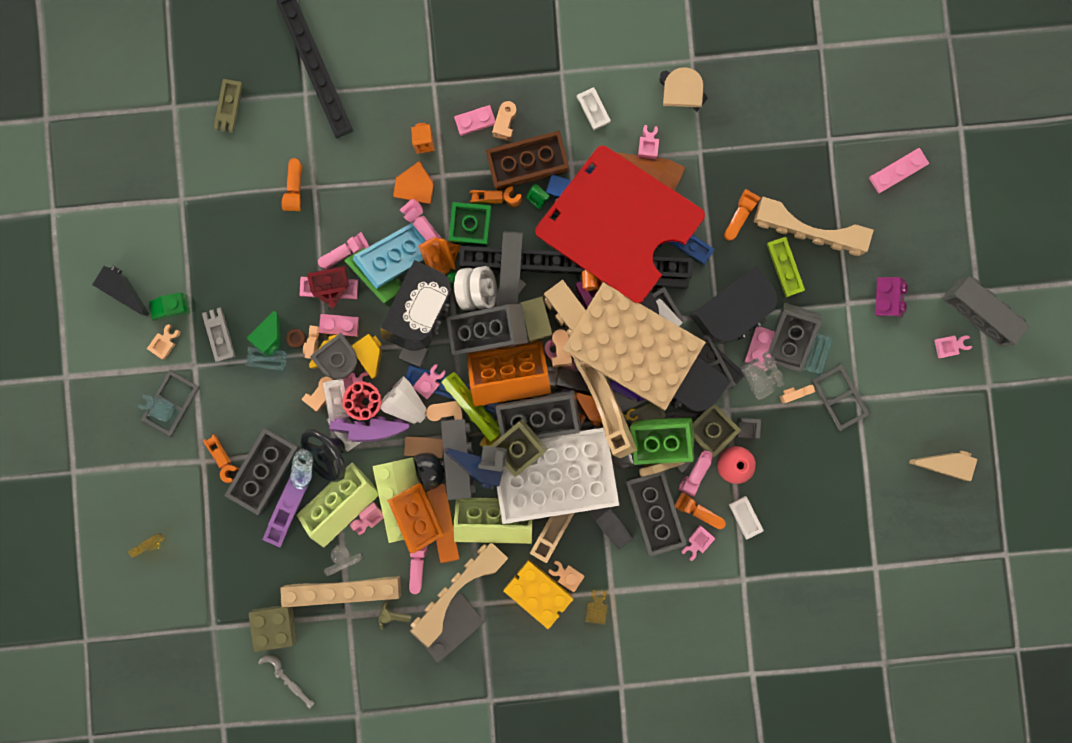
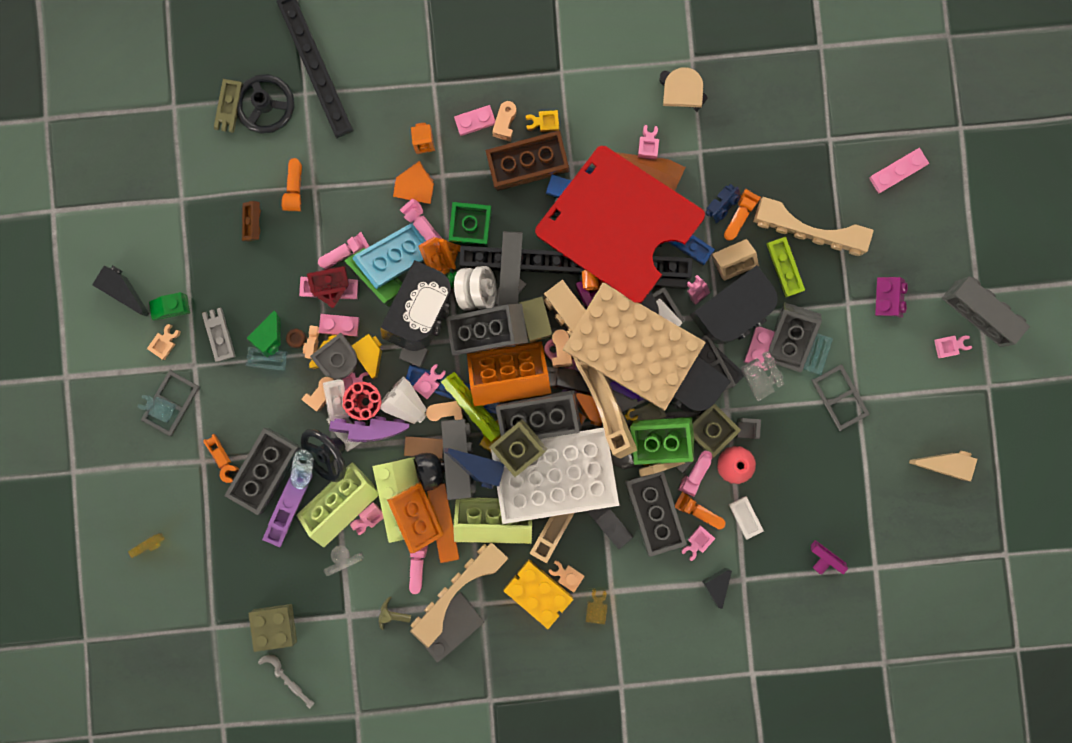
(250, 221): none -> reddish brown plate
(264, 103): none -> black piece
(342, 592): tan arch -> none
(493, 458): dark grey panel -> none
(496, 197): orange piece -> none
(537, 196): green tile -> none
(546, 121): none -> yellow plate
(593, 108): white plate -> none
(698, 290): none -> bright pink plate
(718, 585): none -> black slope
(729, 196): none -> dark blue hinge
(735, 259): none -> tan brick
(792, 394): light nougat plate -> none
(826, 559): none -> magenta tile

